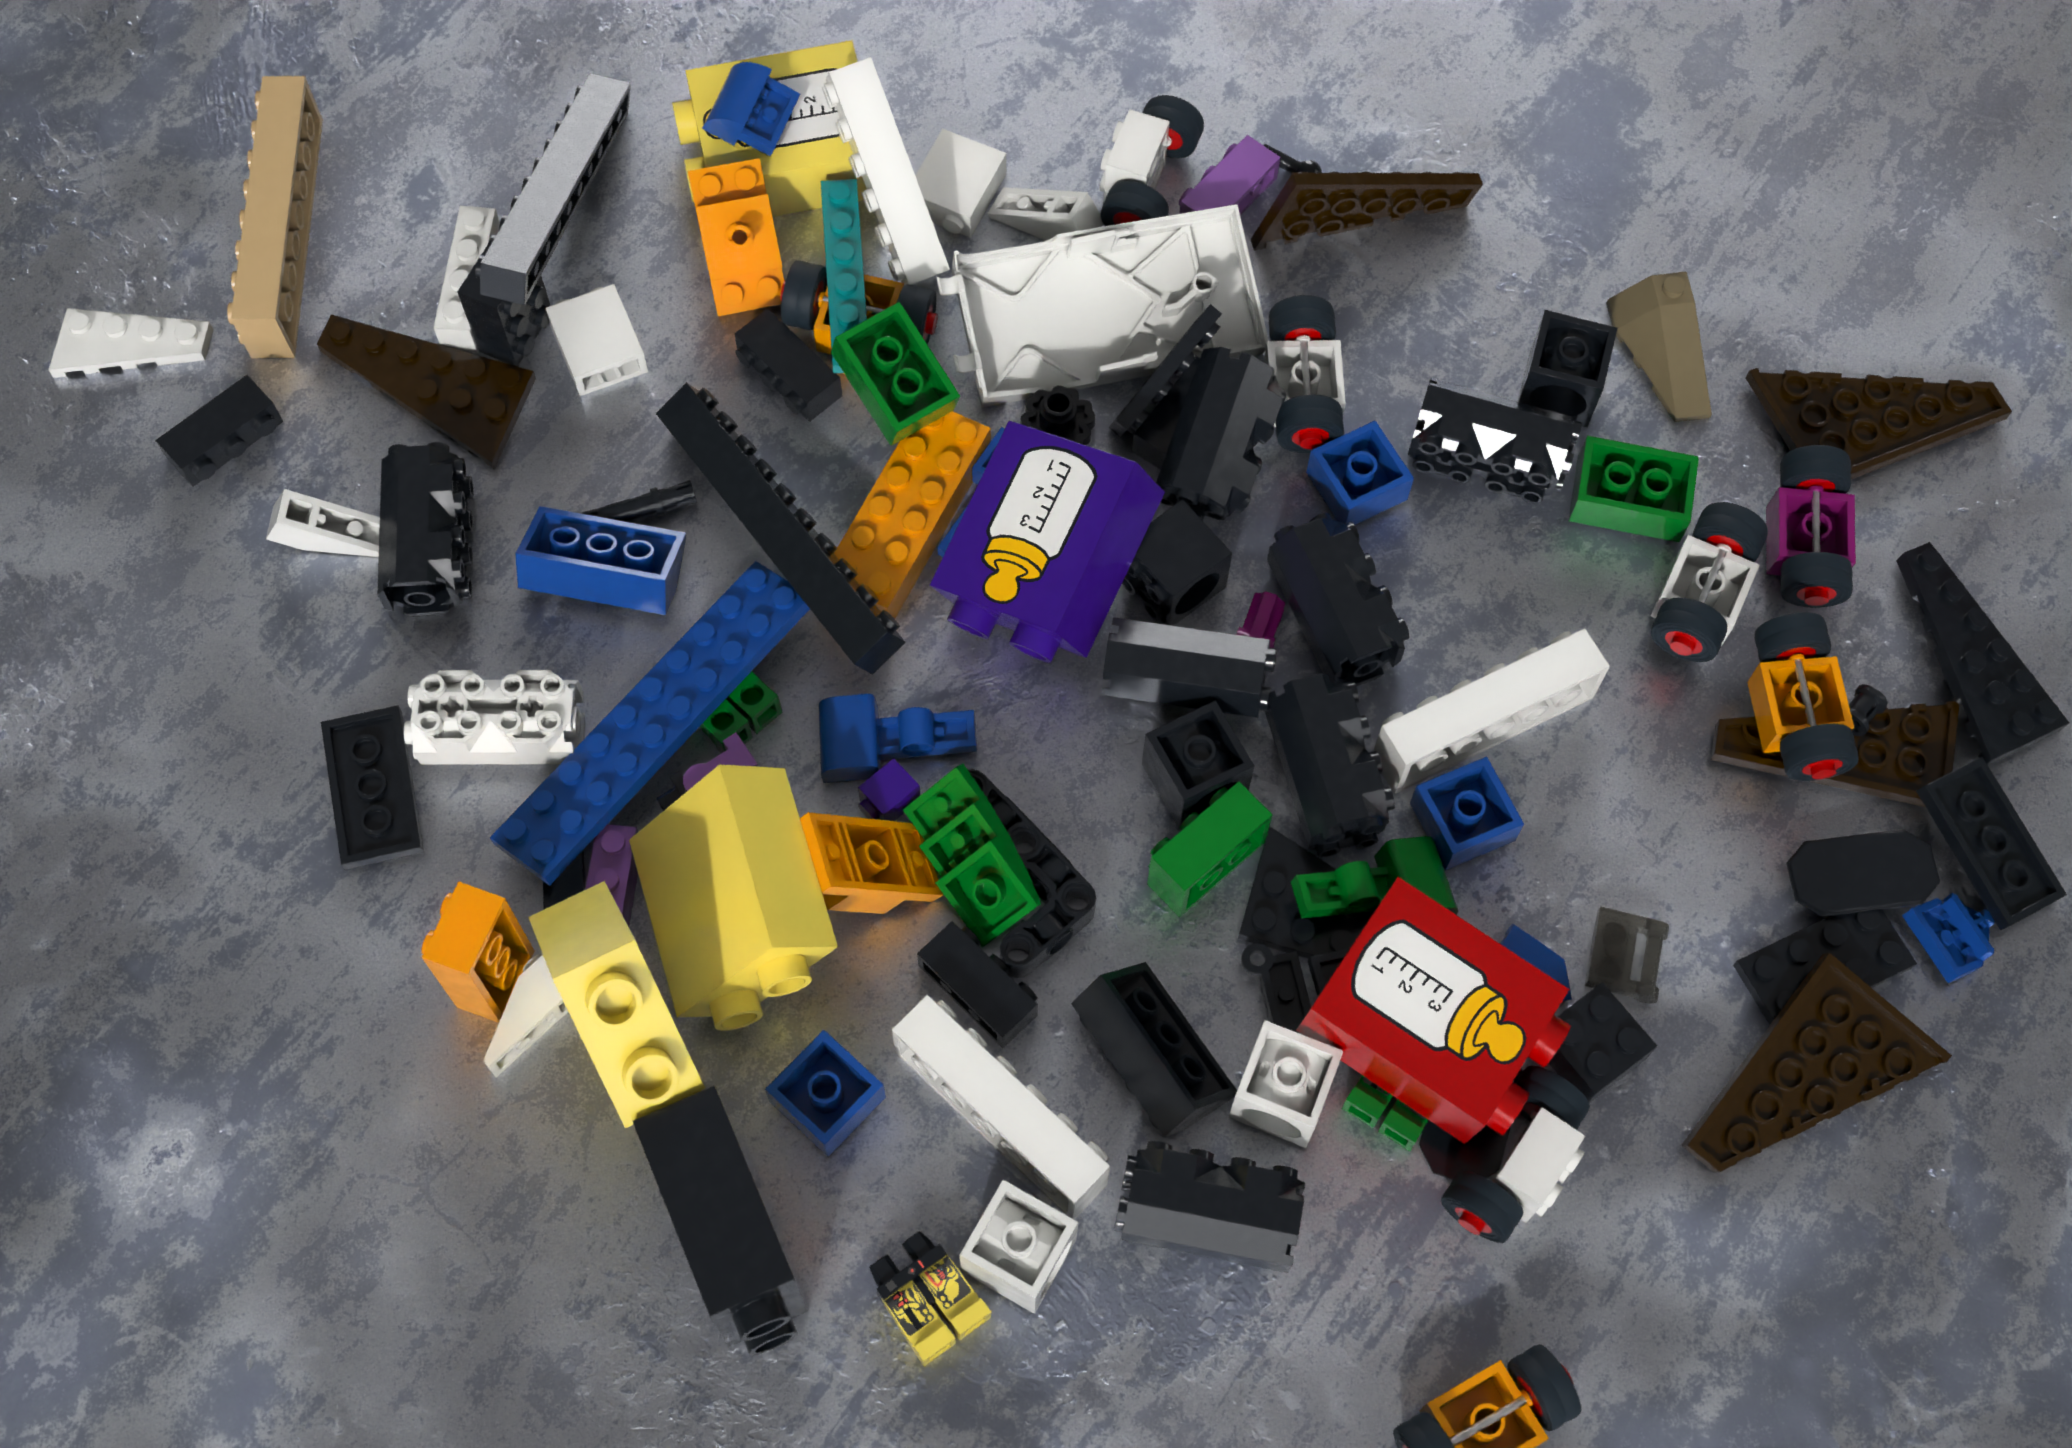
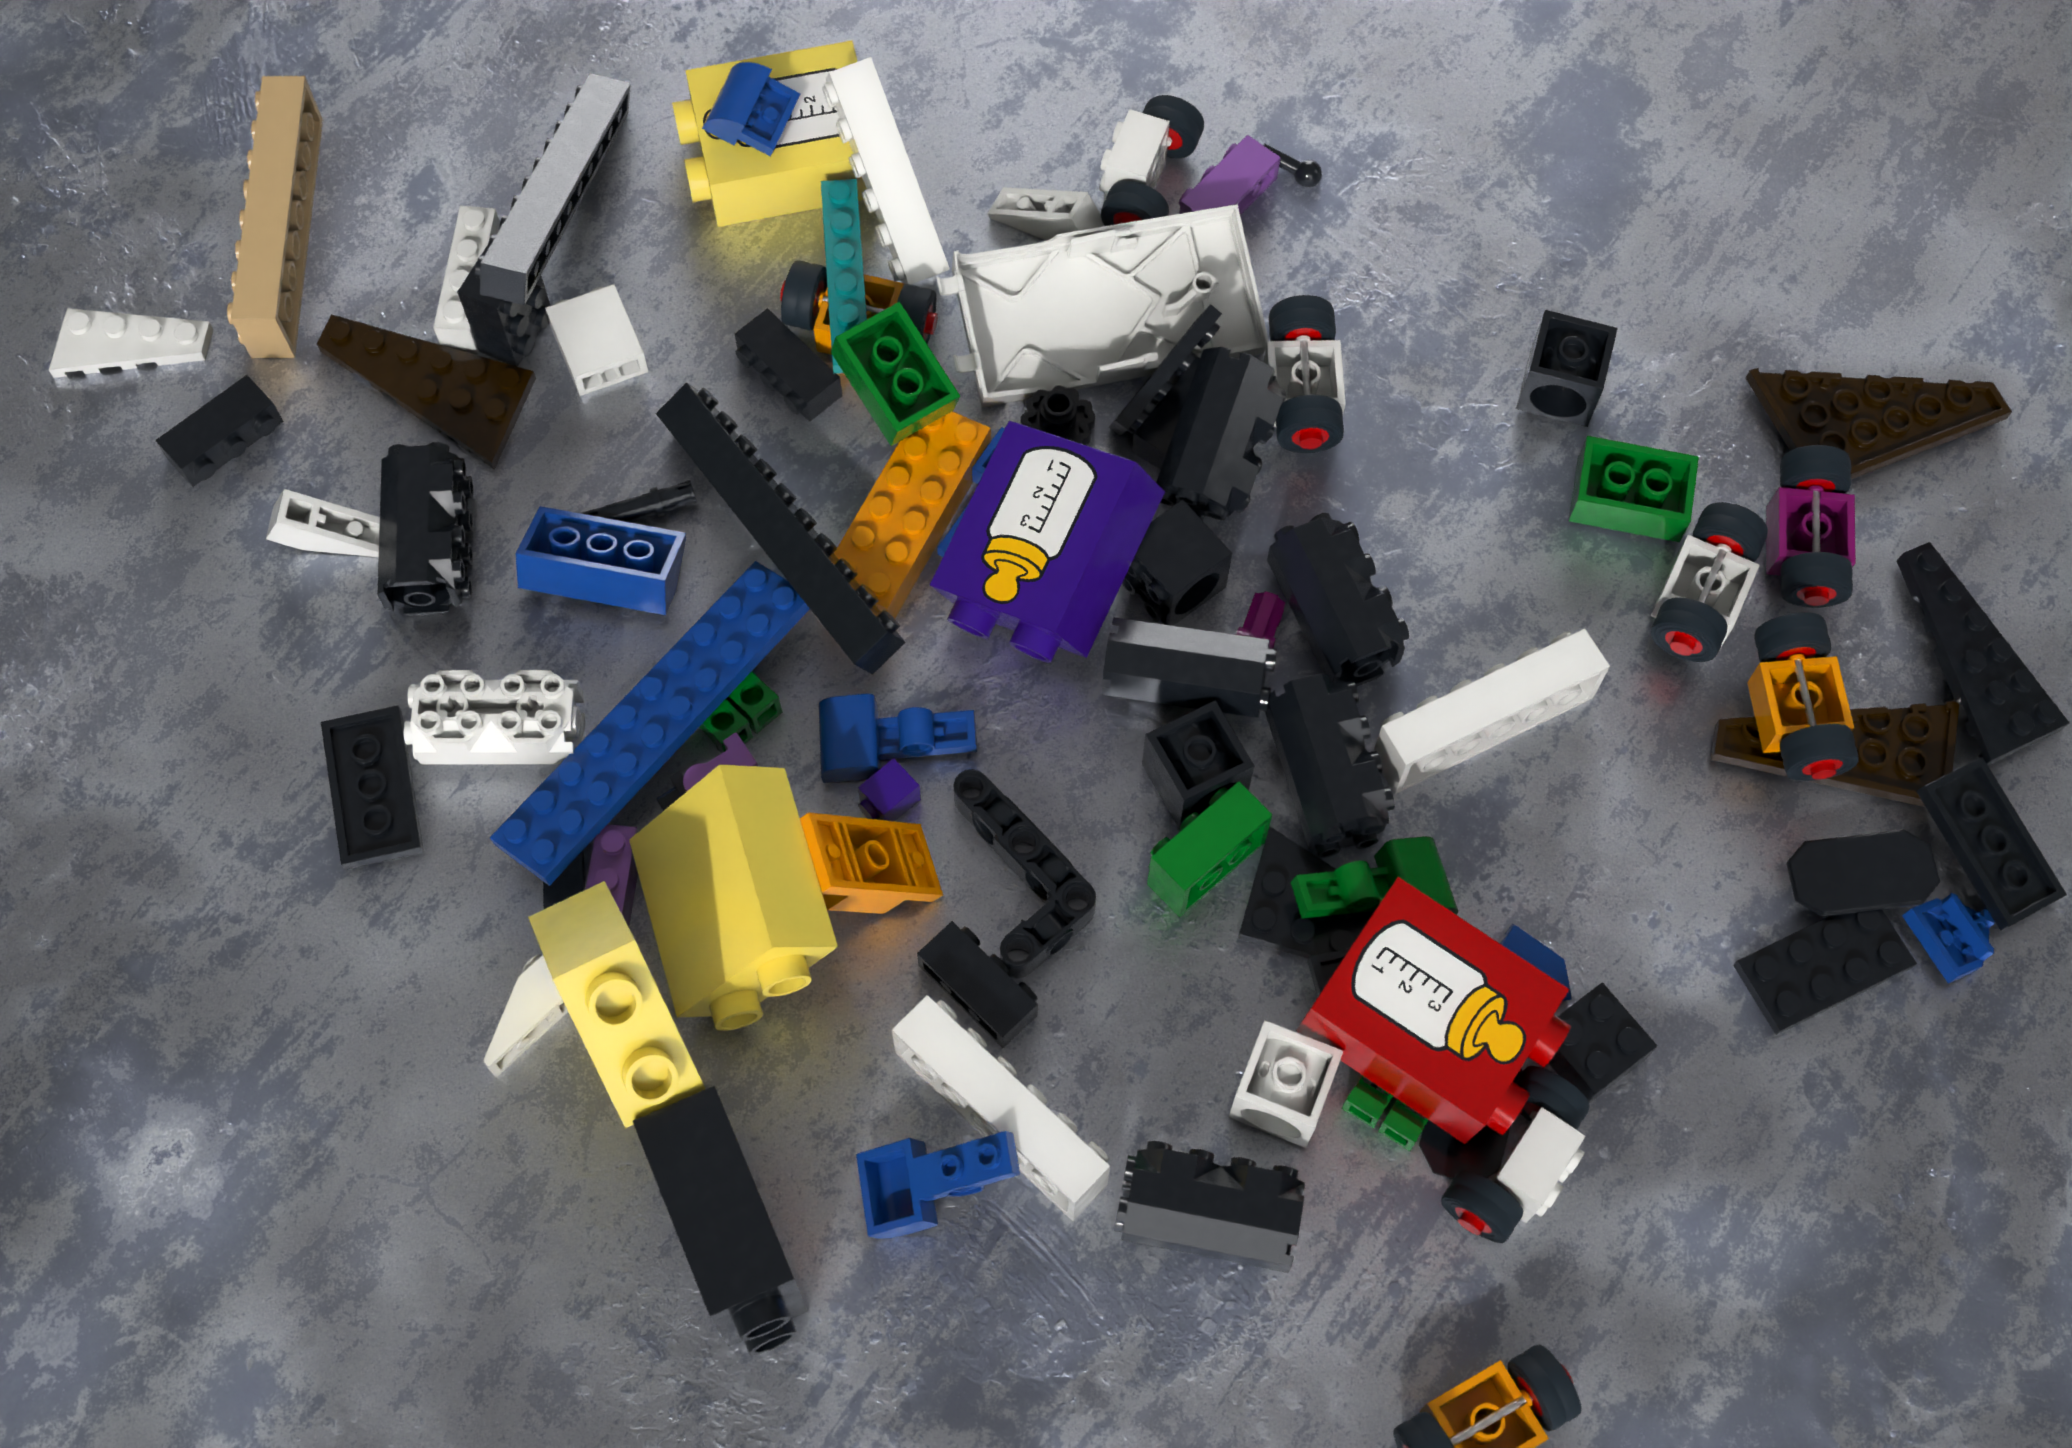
(477, 950): light orange brick -> none
(738, 236): light orange brick -> none
(825, 1093): blue brick -> none
(904, 1180): none -> blue plate
(920, 1286): hips -> none
(960, 181): white brick -> none
(973, 855): green slope -> none
(1018, 1246): white brick -> none
(1153, 1048): black slope -> none
(1281, 985): black hinge -> none
(1352, 201): dark brown wing -> none
(1359, 474): blue brick -> none
(1466, 812): blue brick -> none
(1505, 441): black brick -> none
(1614, 952): clear smoke plate -> none
(1663, 334): dark tan wedge -> none
(1817, 1057): dark brown wing -> none
(1864, 708): black bush -> none

